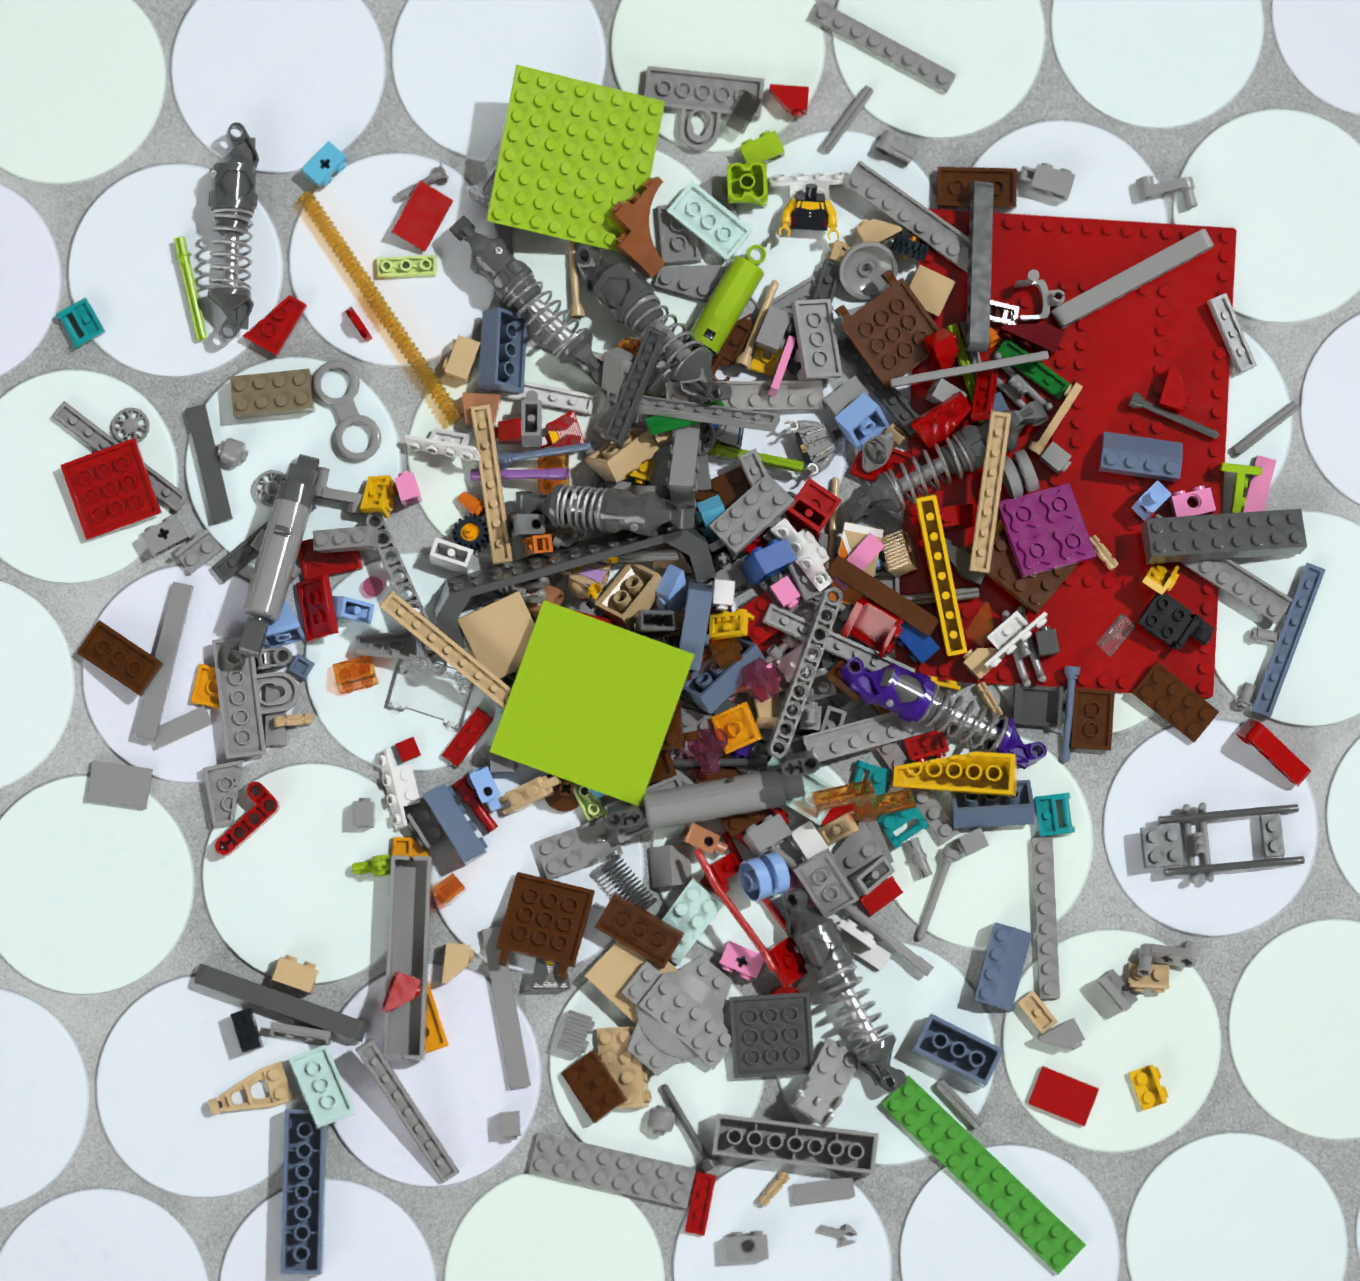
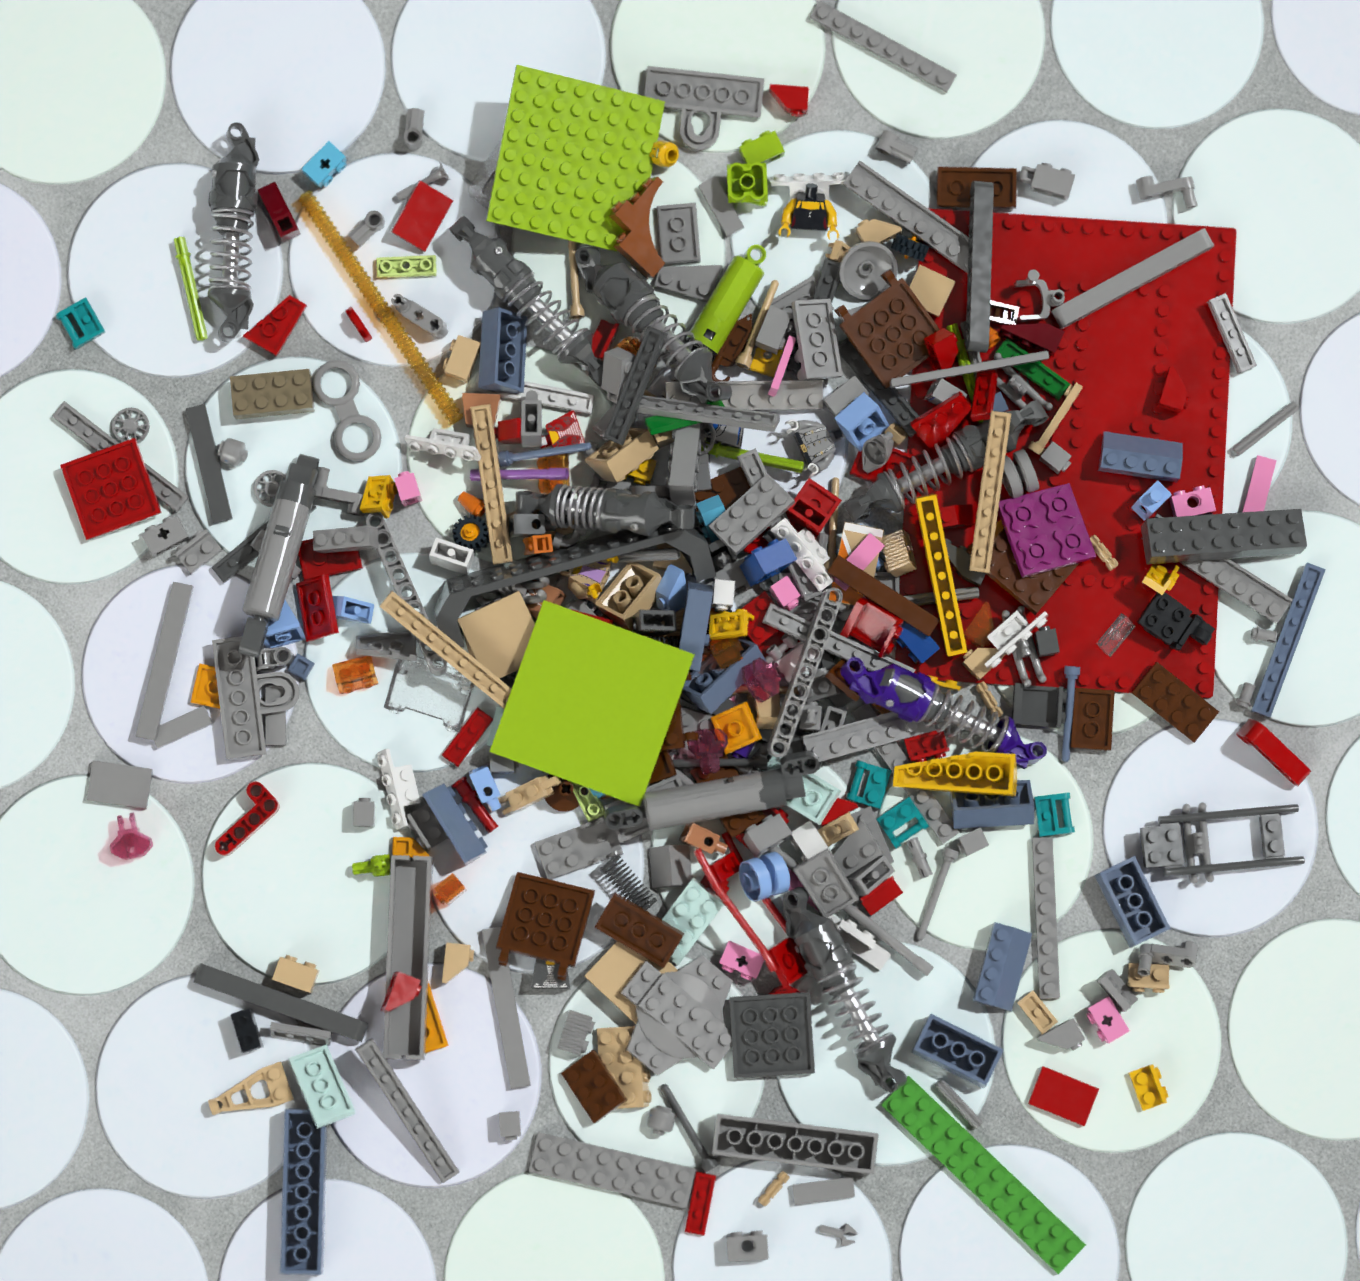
(120, 658): reddish brown plate -> none
(130, 838): none -> clear pink hinge
(222, 789): light grey wing -> none
(279, 211): none -> dark red slope
(293, 719): tan axle -> none
(365, 230): none -> light grey piece
(373, 586): clear pink tile -> none
(408, 749): red tile -> none
(410, 310): none -> light grey beam
(414, 127): none -> light grey piece
(604, 338): none -> red panel
(664, 153): none -> yellow head
(709, 221): light aqua plate -> none
(744, 112): clear smoke tile -> none
(825, 1083): light grey hinge -> none
(847, 118): light grey axle -> none
(863, 799): clear orange bracket -> none
(1117, 1025): none -> bright pink brick
(1132, 902): none -> sand blue brick
(1138, 401): dark grey piece -> none
(1240, 482): lime bracket -> none

